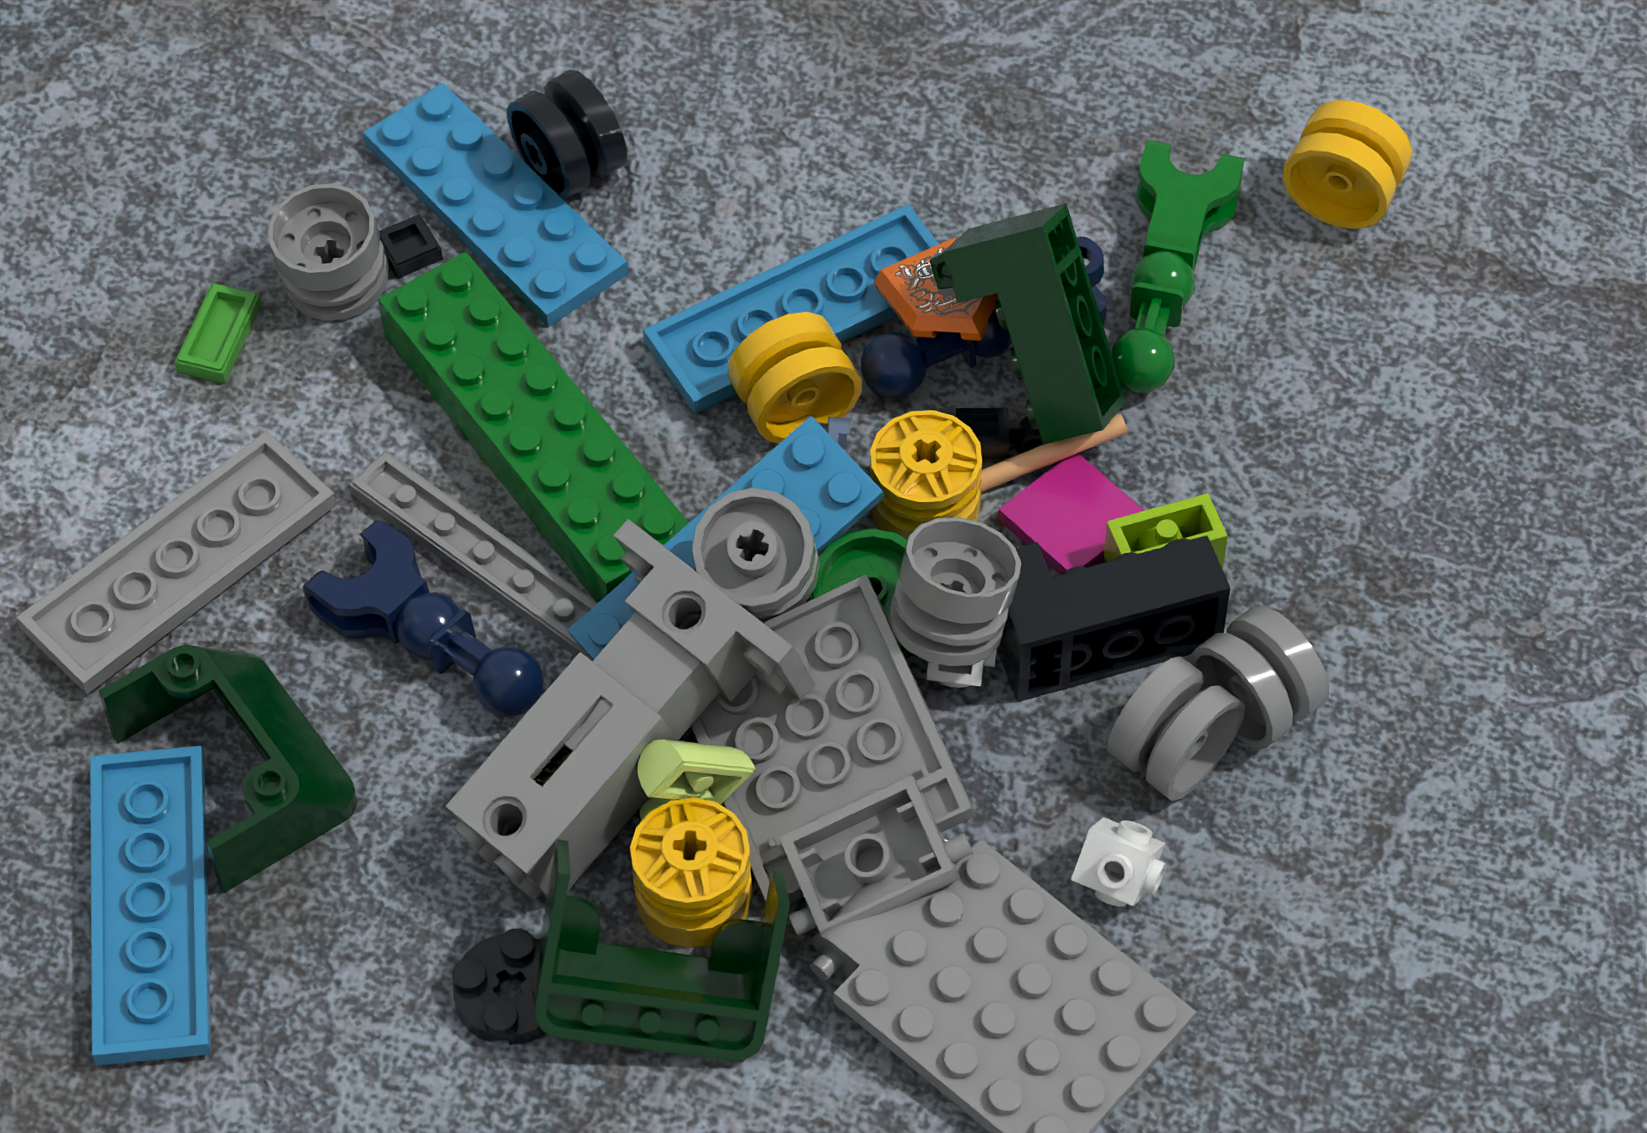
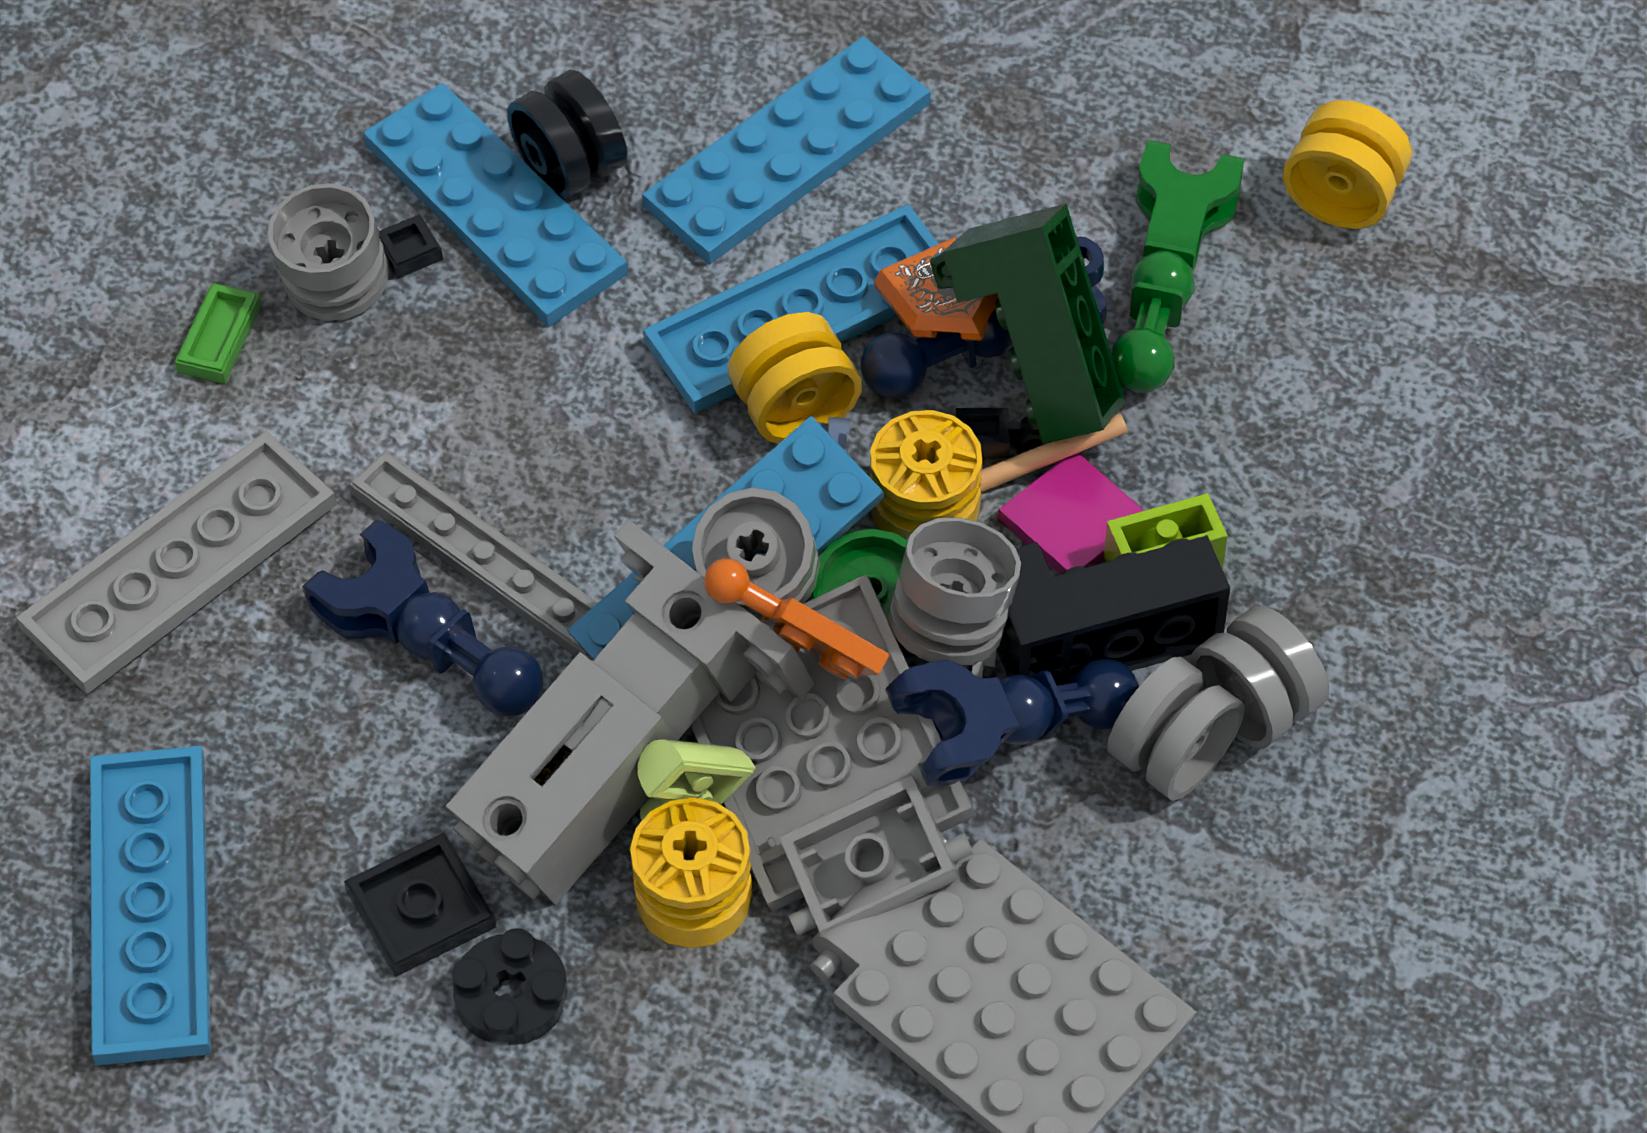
(292, 794): dark green windscreen -> none
(420, 904): none -> black tile
(526, 419): green brick -> none
(654, 996): dark green windscreen -> none
(786, 149): none -> dark azure plate
(802, 627): none -> orange plate
(983, 713): none -> dark blue piece
(1120, 862): white brick -> none

